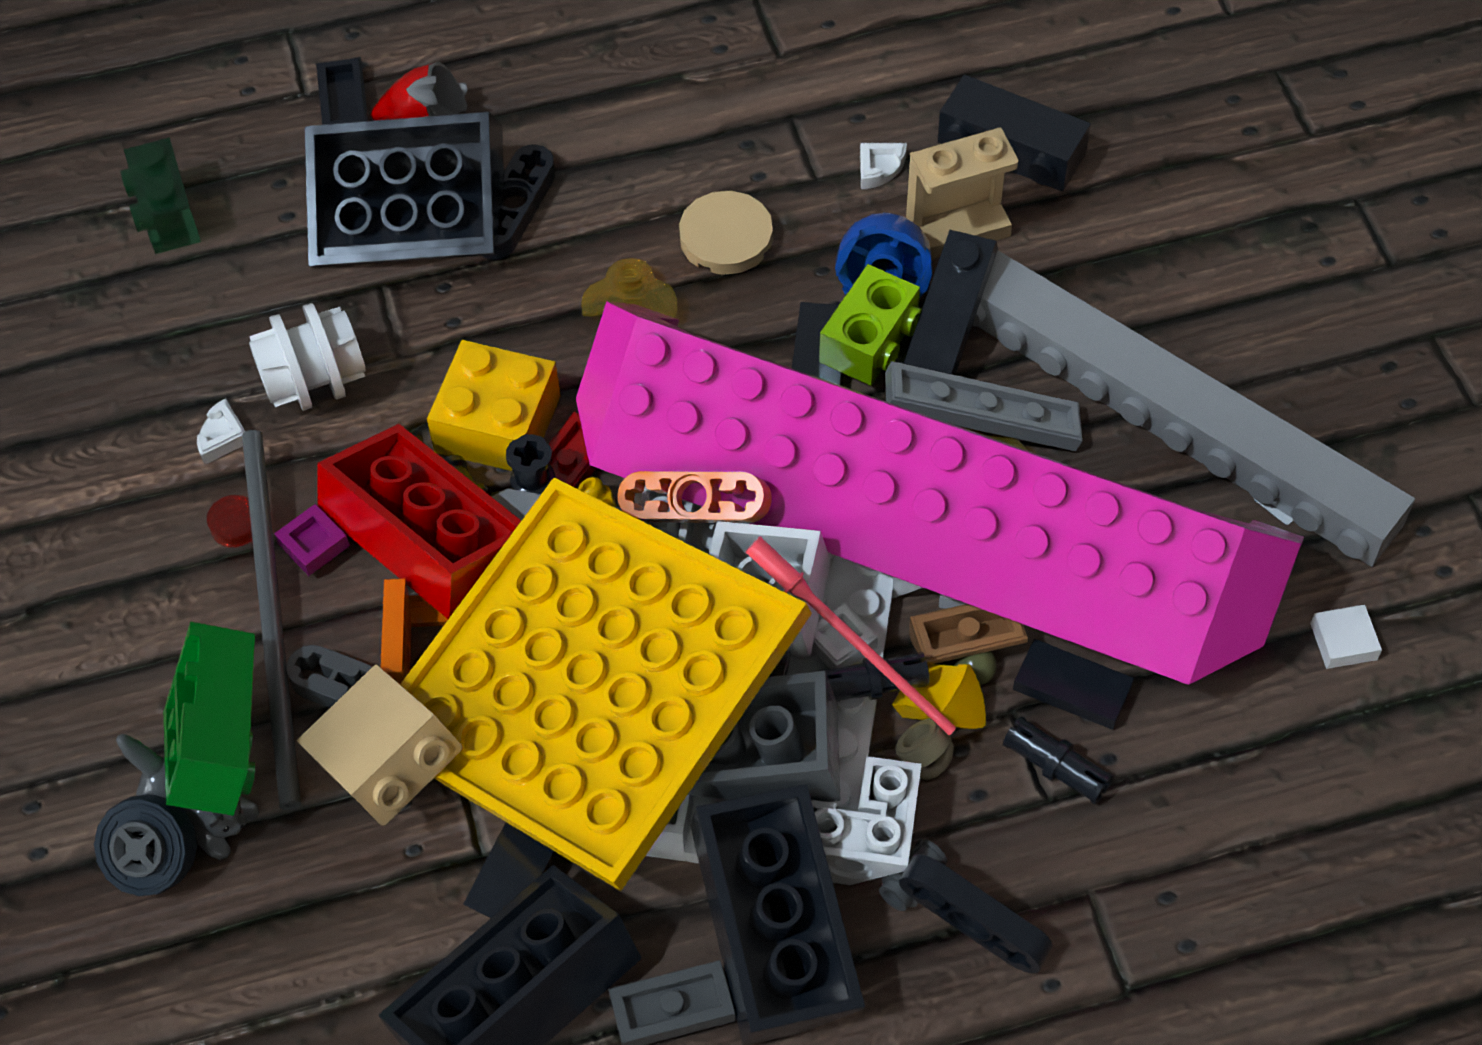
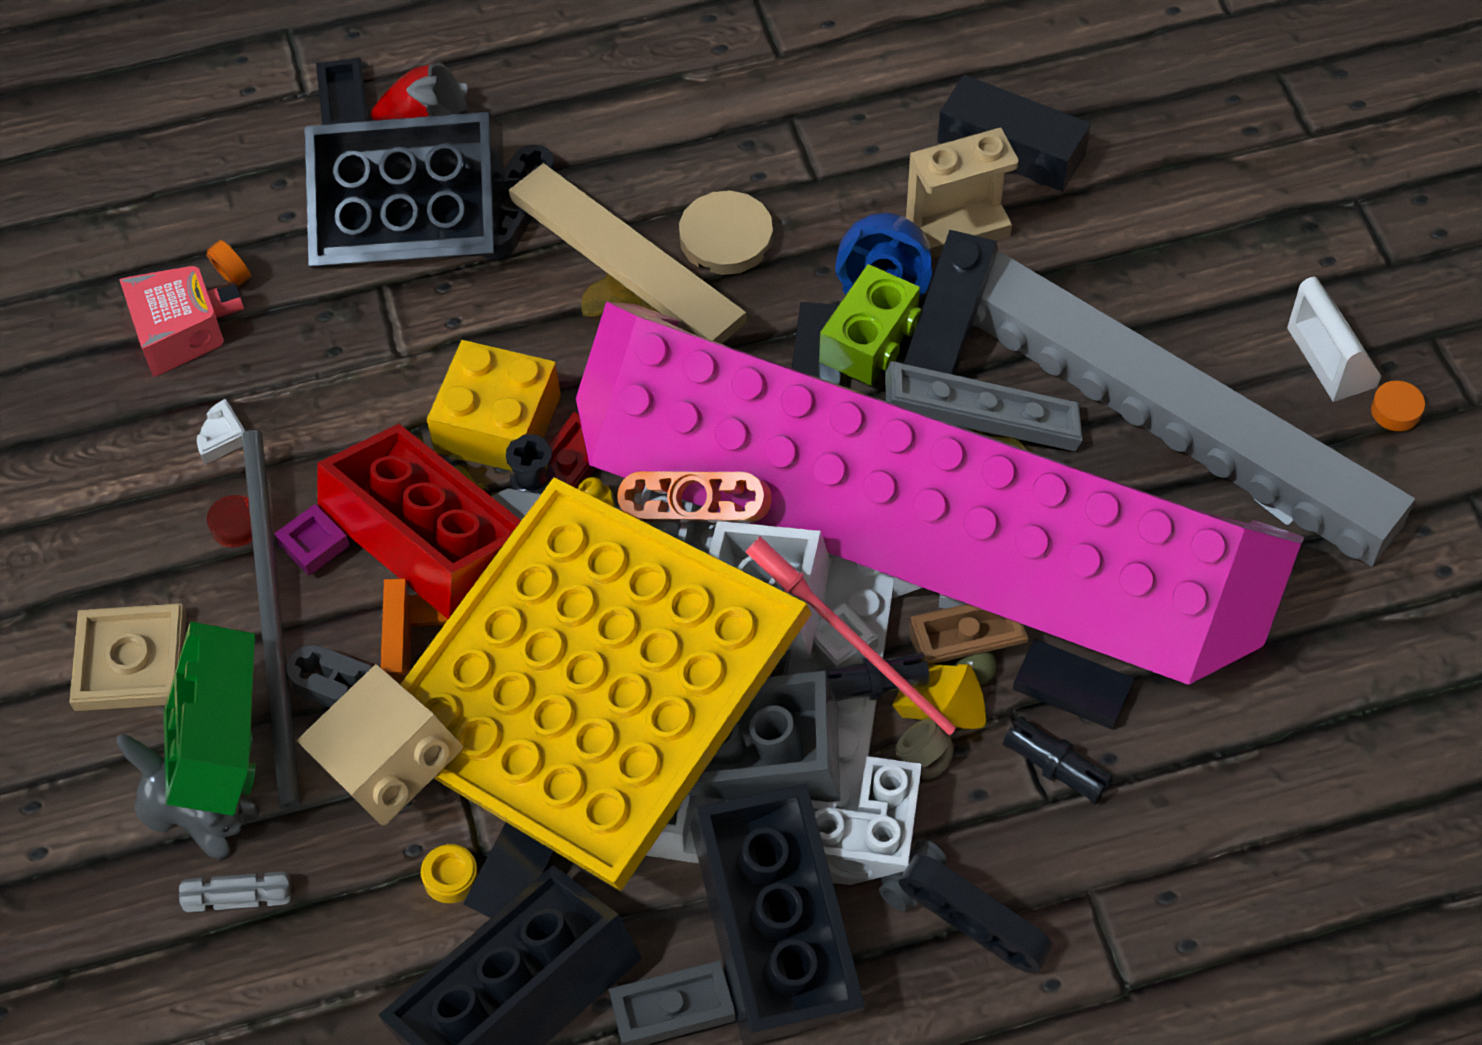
(125, 851): black wheel -> none
(126, 656): none -> tan tile
(161, 196): clear green brick -> none
(177, 315): none -> coral torso
(228, 263): none -> orange tile
(235, 891): none -> light grey axle
(307, 356): white piece -> none
(449, 873): none -> yellow tile
(627, 255): none -> tan tile
(880, 163): white tile -> none
(1330, 343): none -> white tile
(1345, 636): white tile -> none
(1397, 406): none -> orange tile

